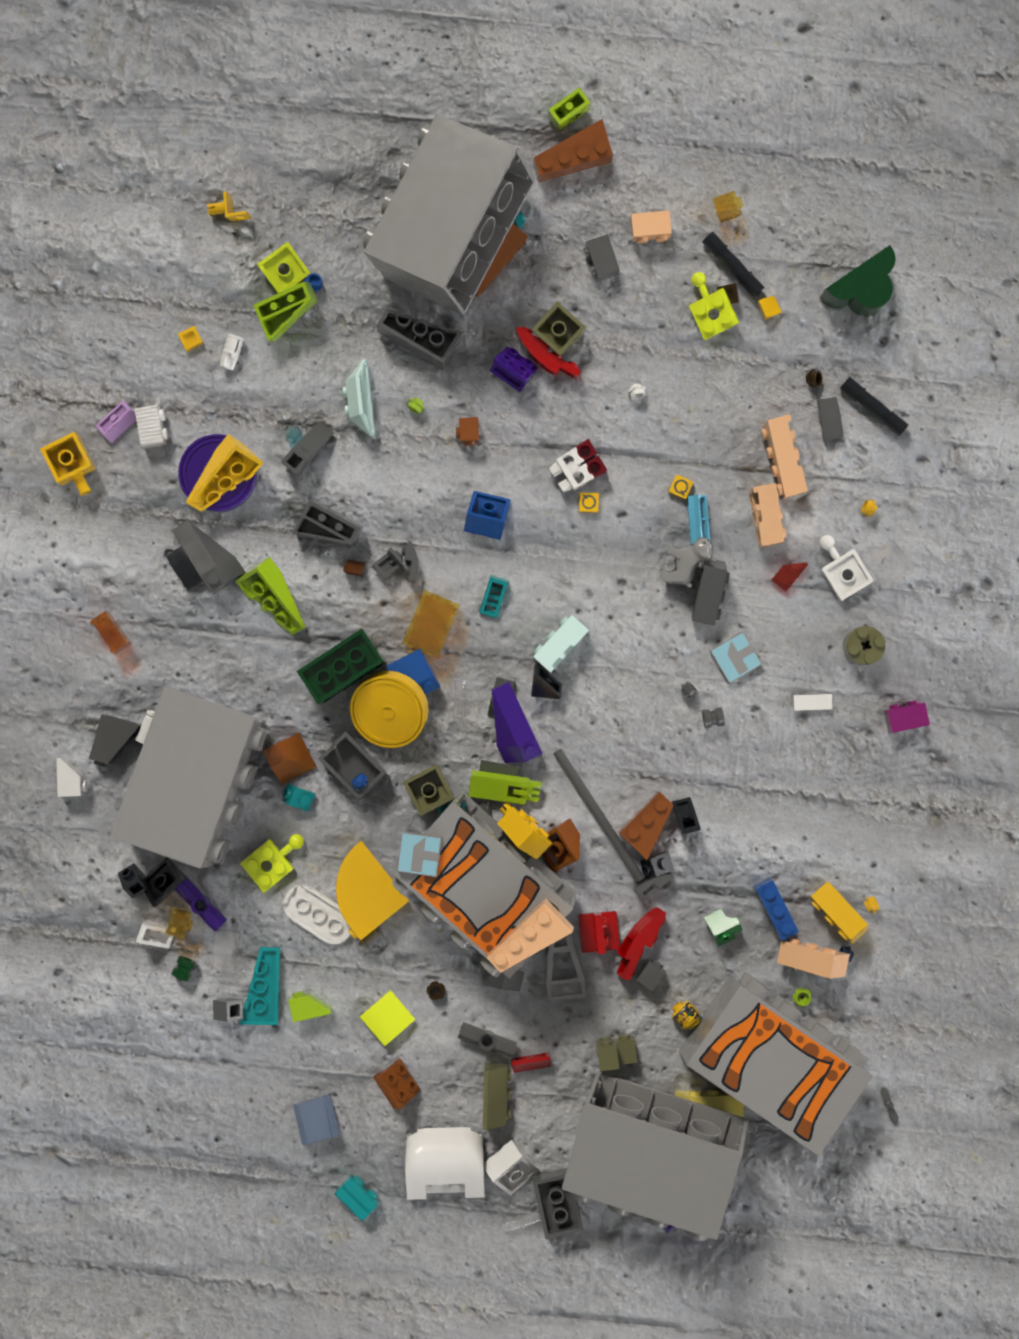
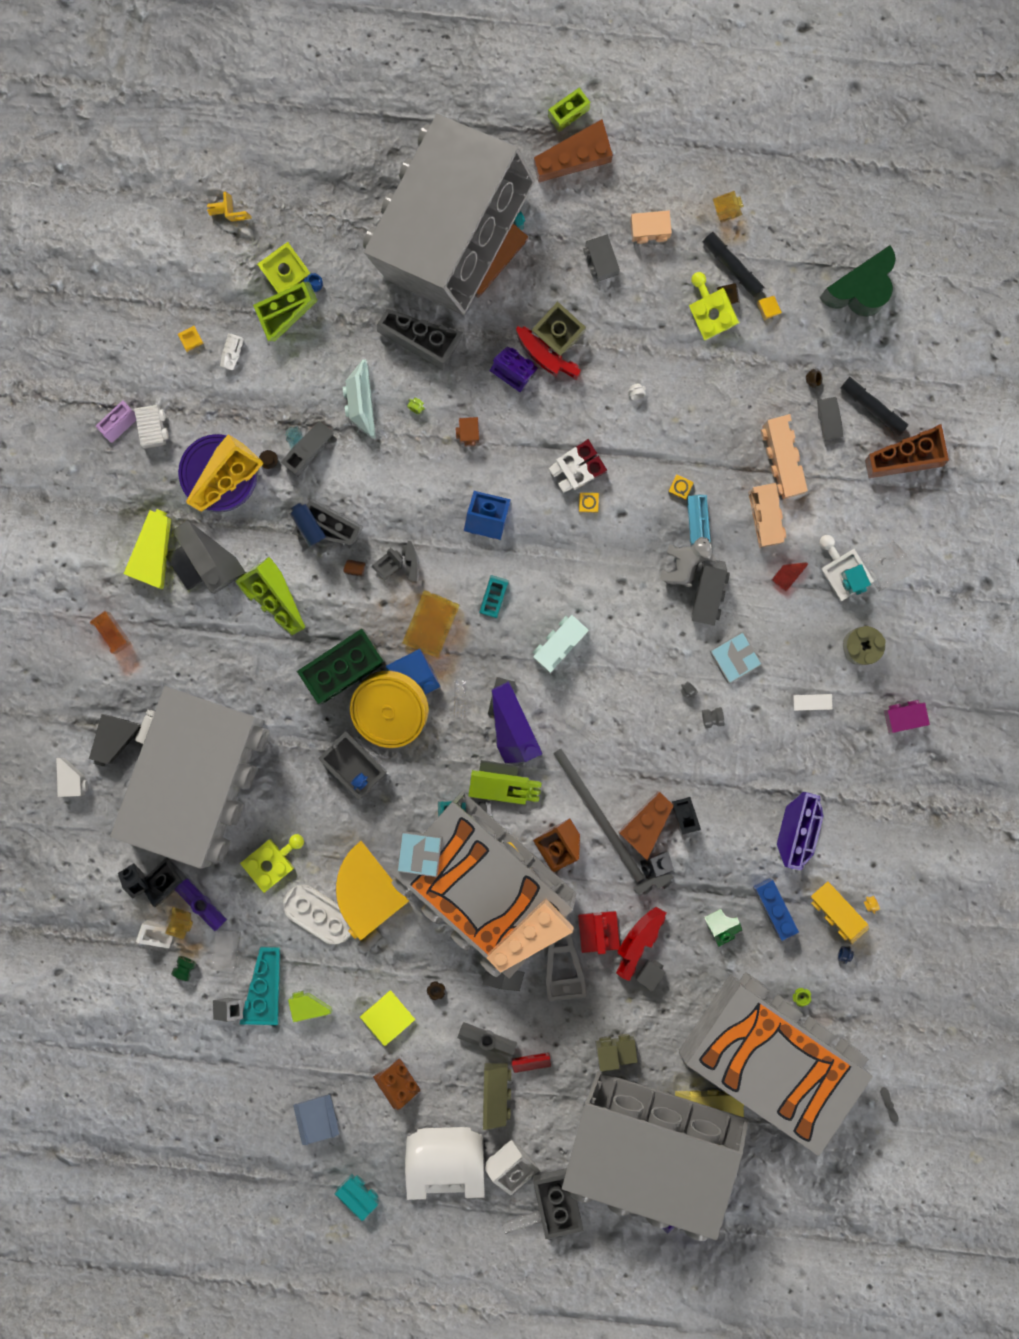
(69, 461): yellow brick -> none
(150, 551): none -> neon yellow slope
(269, 459): none -> dark brown plate
(289, 758): dark orange slope -> none
(298, 797): teal bracket -> none
(307, 524): none -> dark blue brick
(429, 789): olive slope -> none
(524, 831): yellow brick -> none
(544, 684): black slope -> none
(685, 1015): yellow head -> none
(800, 830): none -> dark purple wedge
(813, 959): light nougat wedge -> none
(855, 580): none -> teal brick
(869, 508): yellow plate -> none
(912, 454): none -> dark orange wedge

